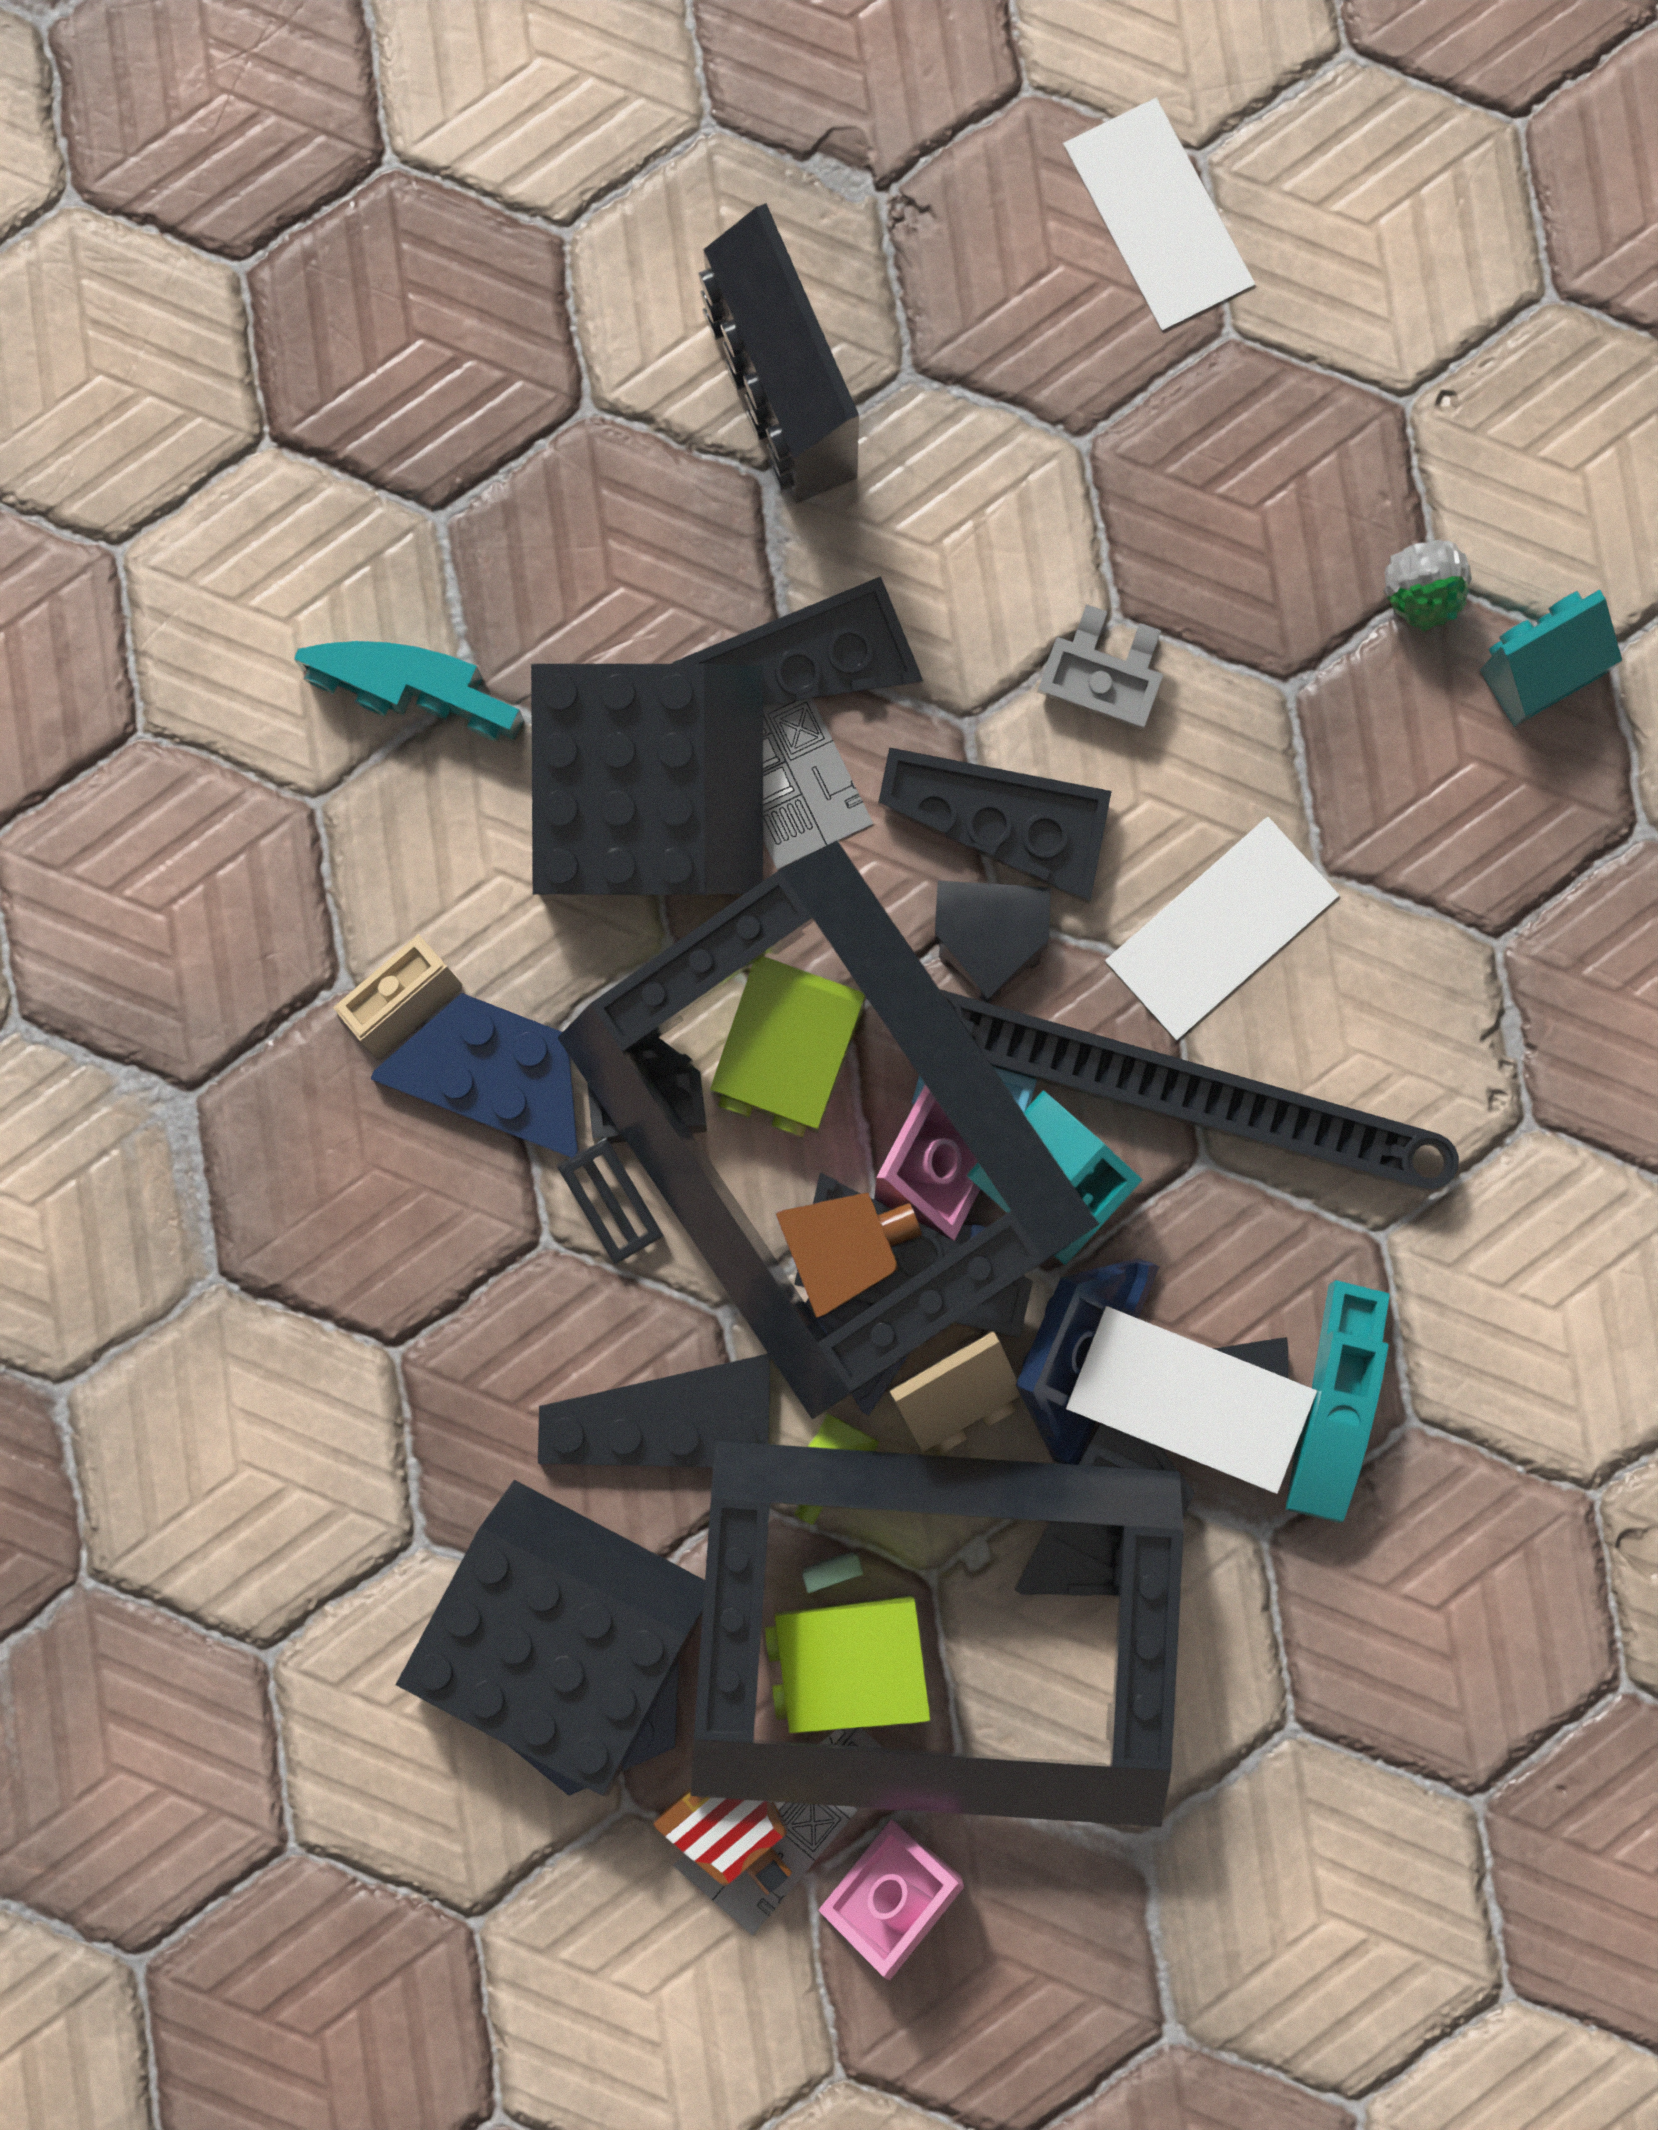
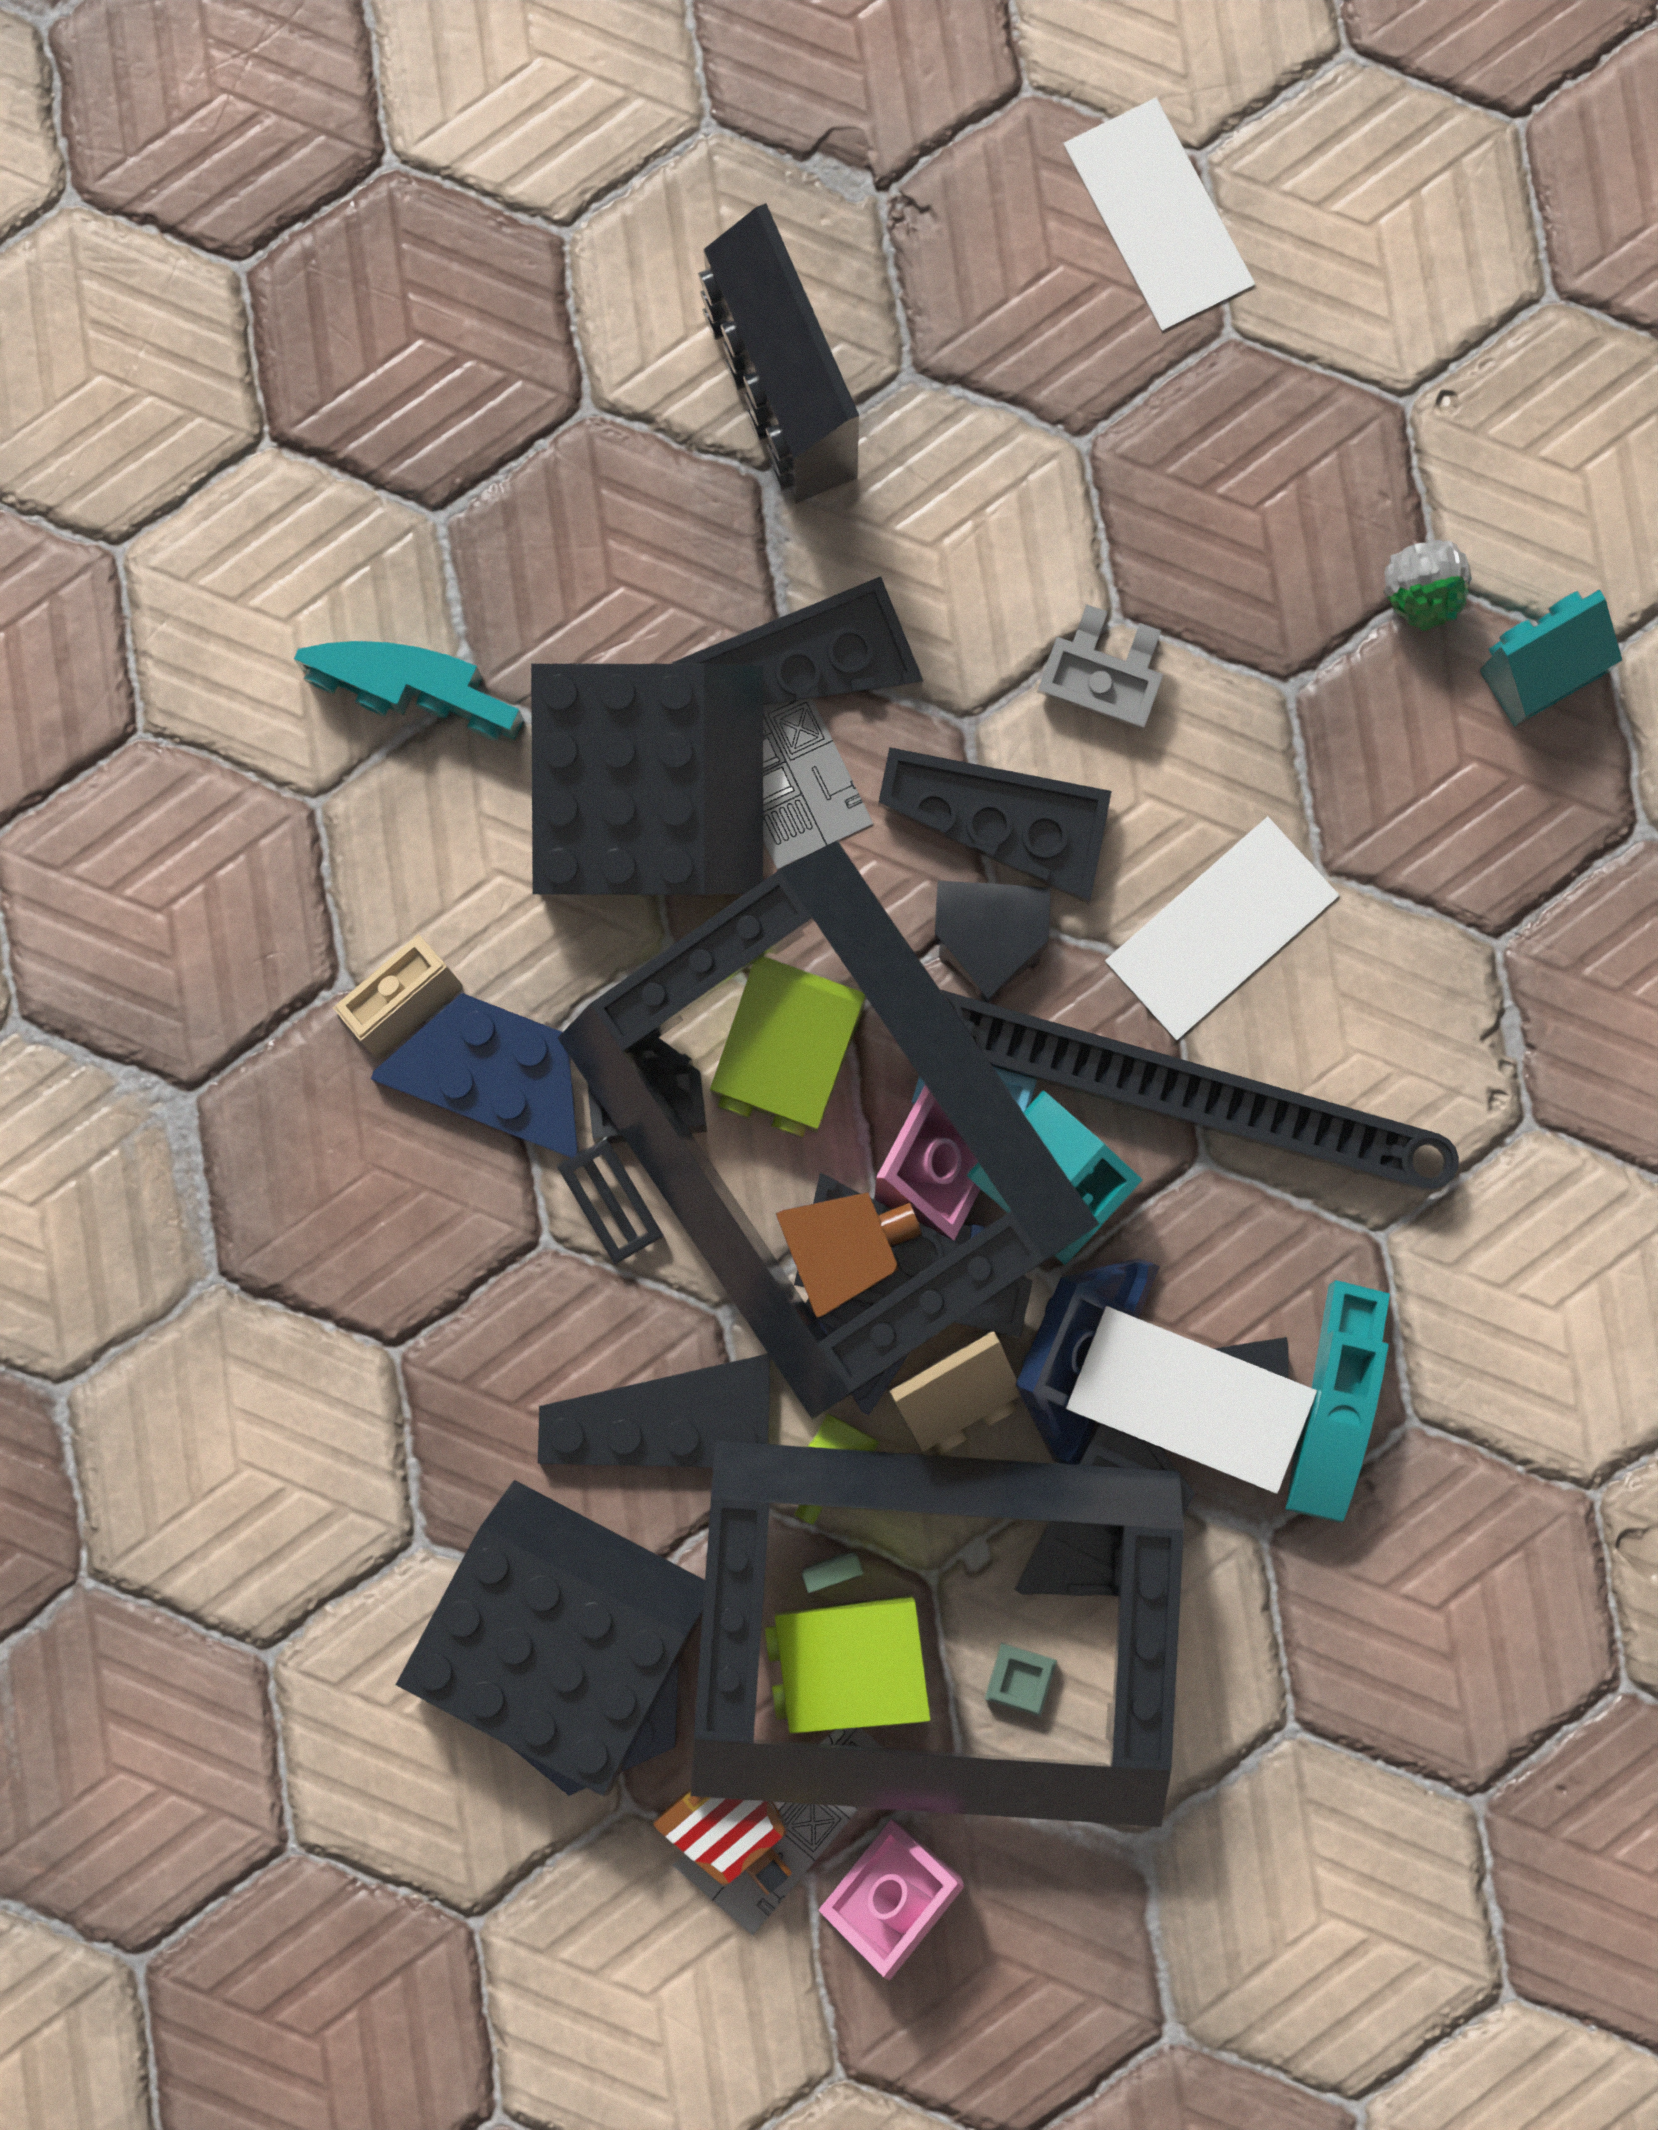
(1020, 1679): none -> sand green tile

